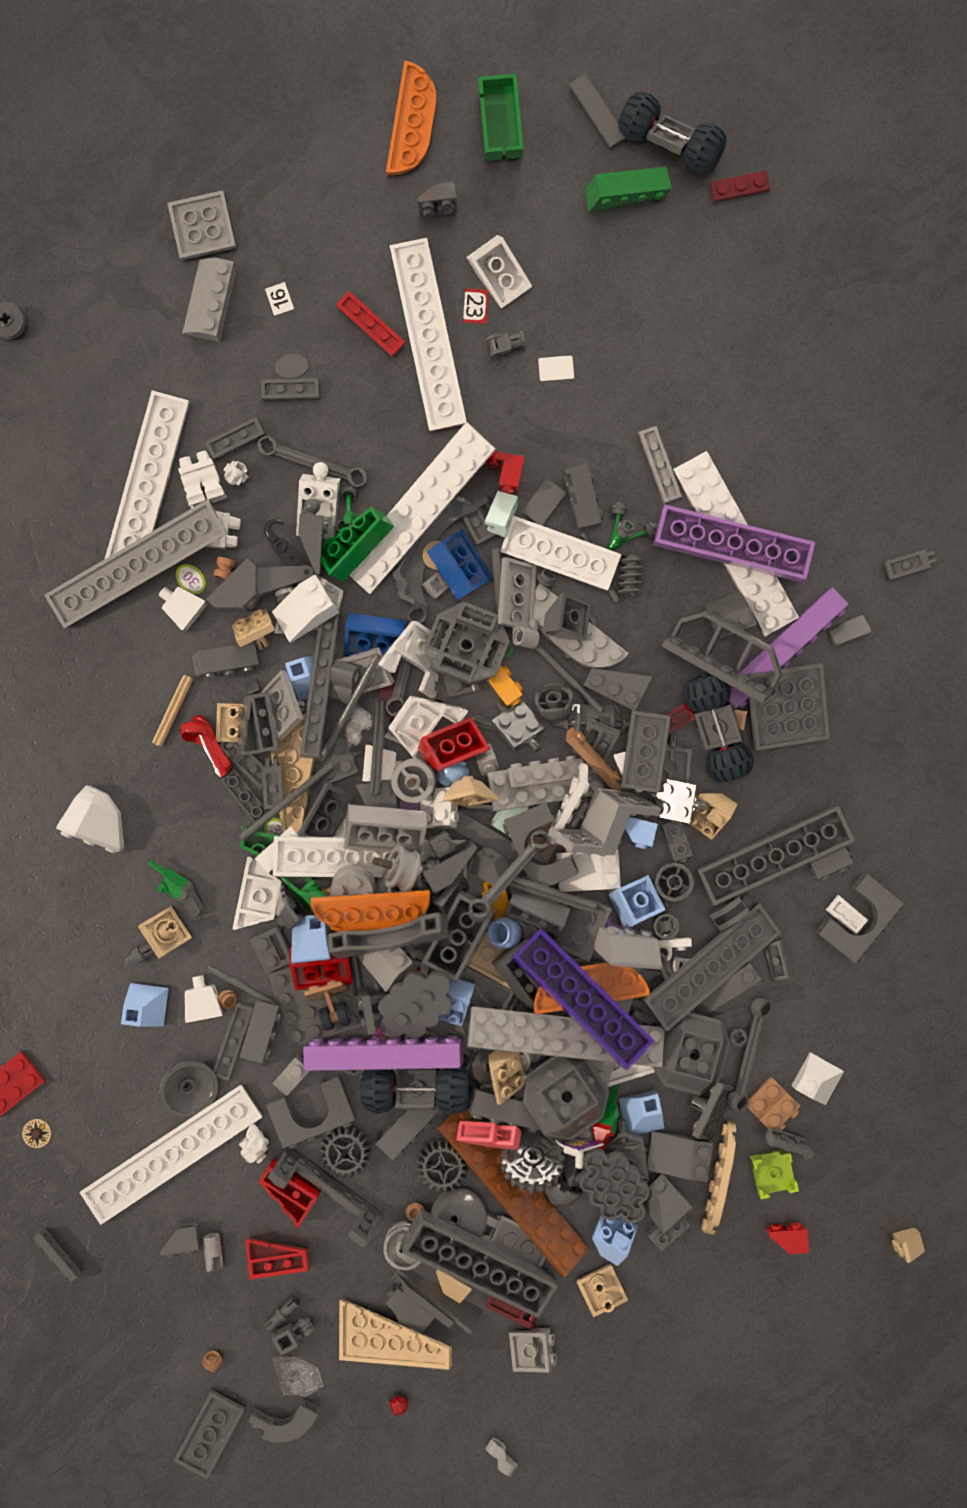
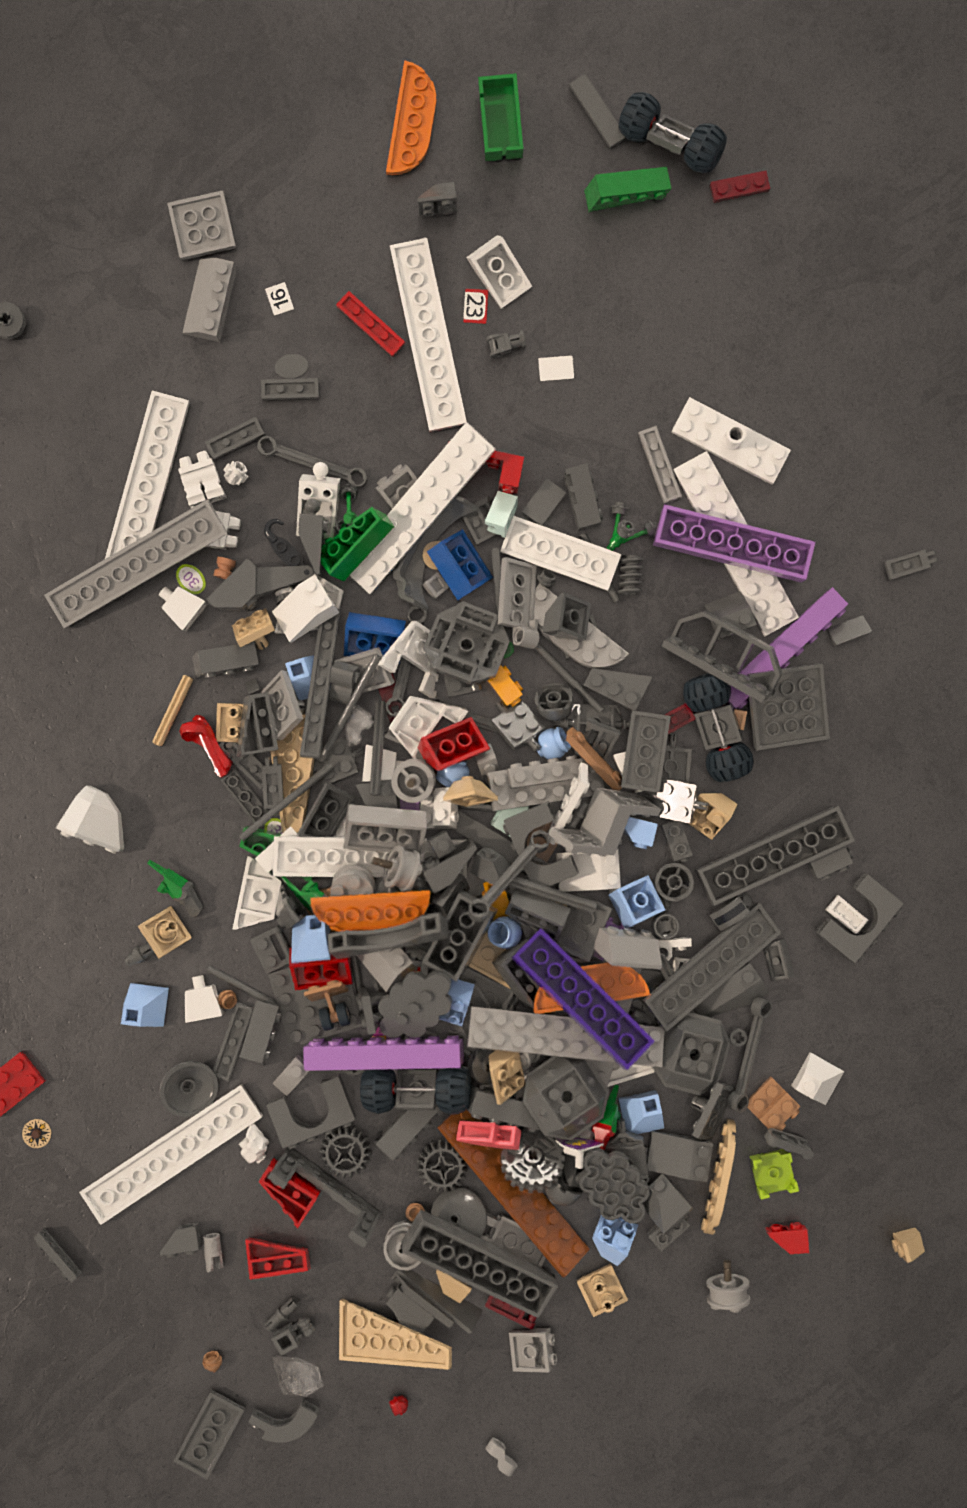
(397, 485): none -> light grey plate
(553, 743): none -> light blue piece
(712, 433): none -> white plate
(728, 1290): none -> light grey wheel

